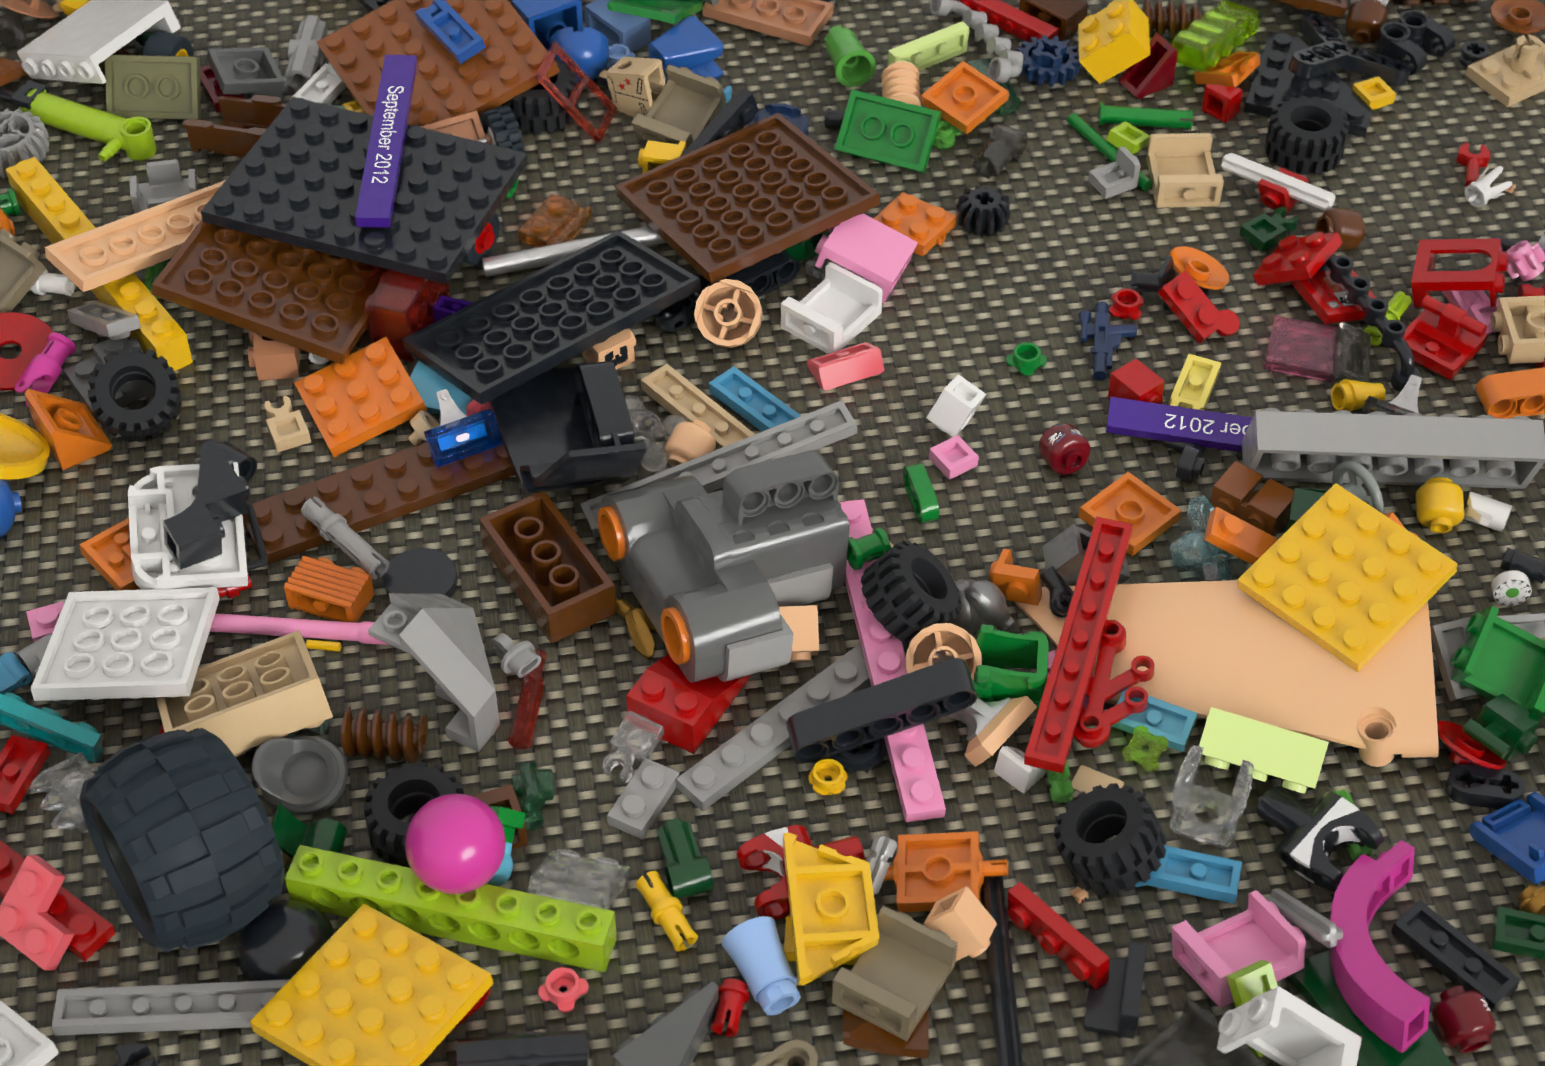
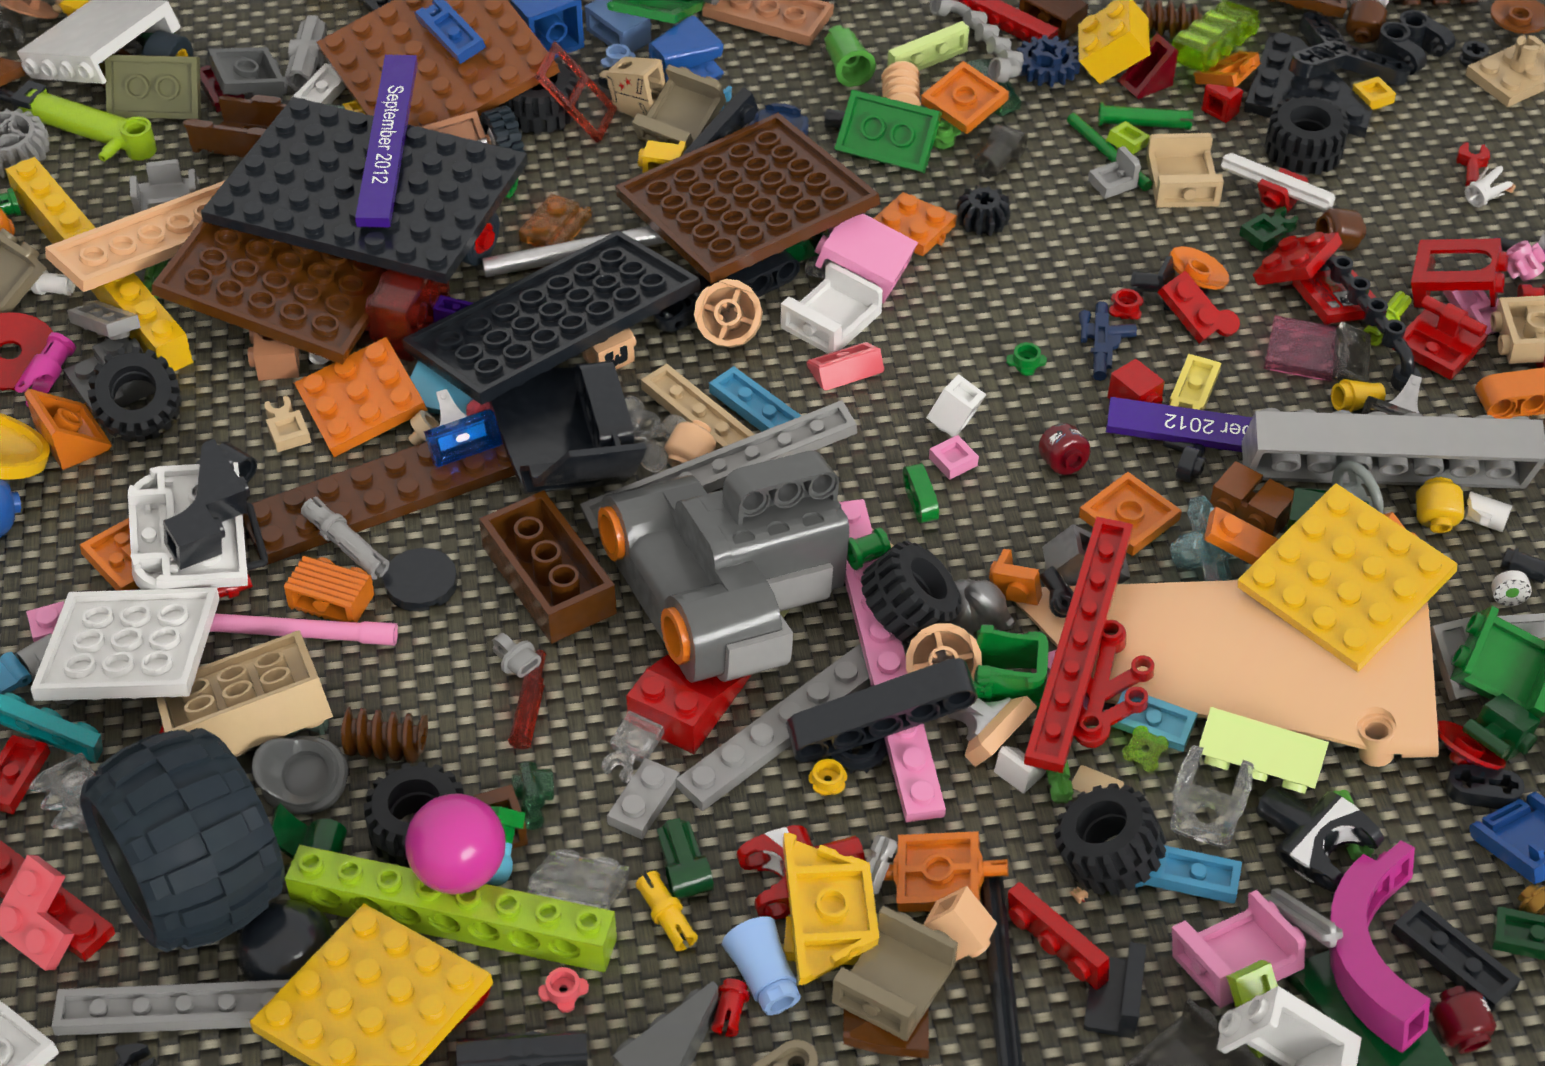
(323, 645): yellow piece -> none
(449, 647): light grey panel -> none
(586, 48): blue cylinder -> none
(638, 627): pearl gold piece -> none
(804, 624): light nougat brick -> none

